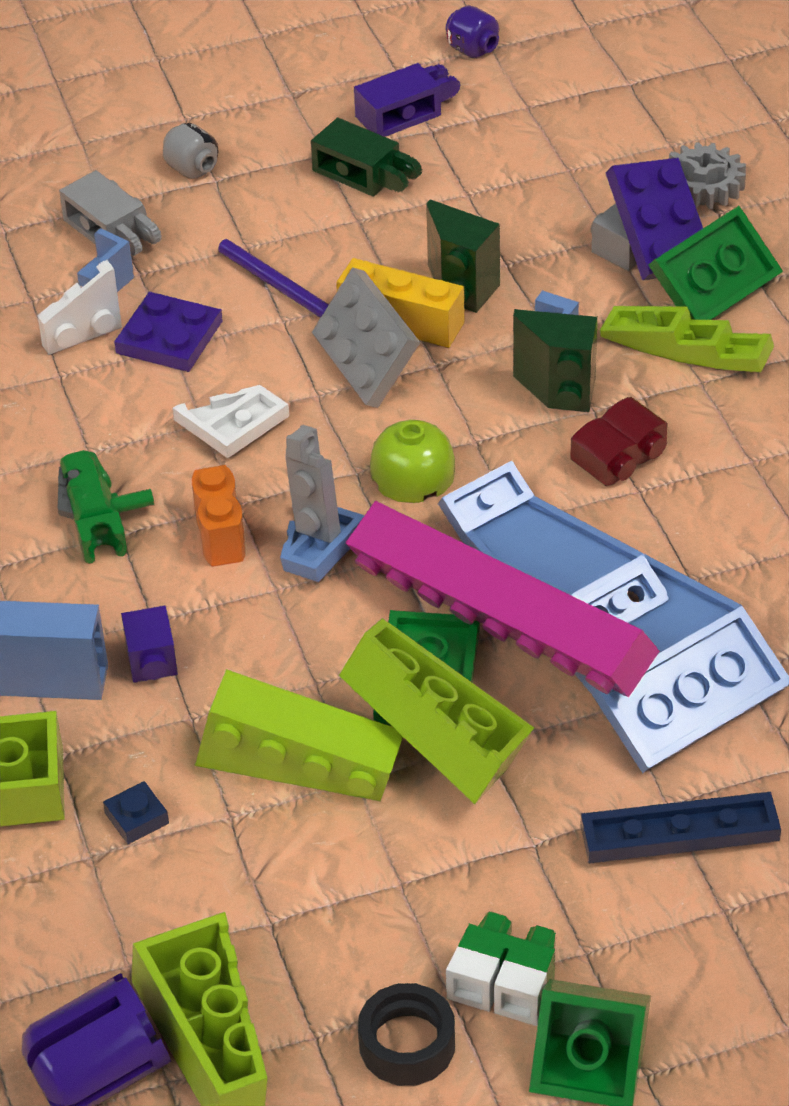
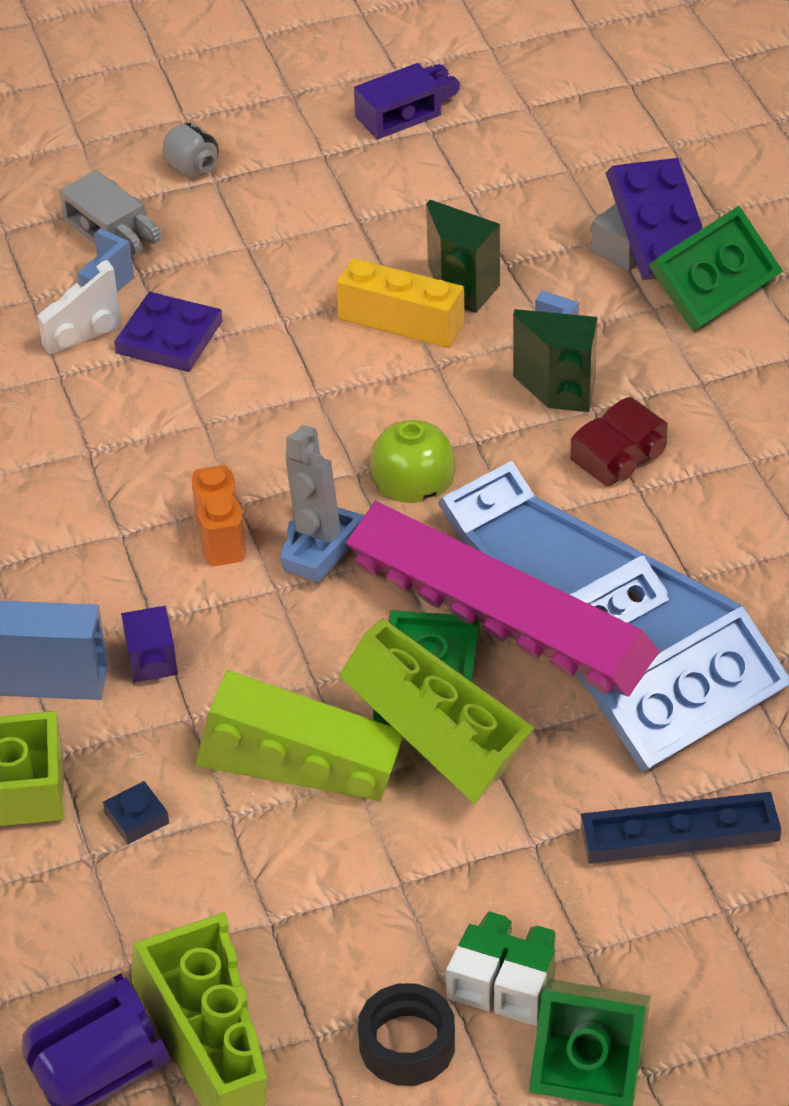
(87, 499): green piece -> none
(233, 418): white wing -> none
(273, 277): dark purple bar -> none
(361, 158): dark green hinge -> none
(365, 337): light grey plate -> none
(472, 31): dark purple head -> none
(674, 336): lime slope -> none
(711, 173): light grey gear -> none

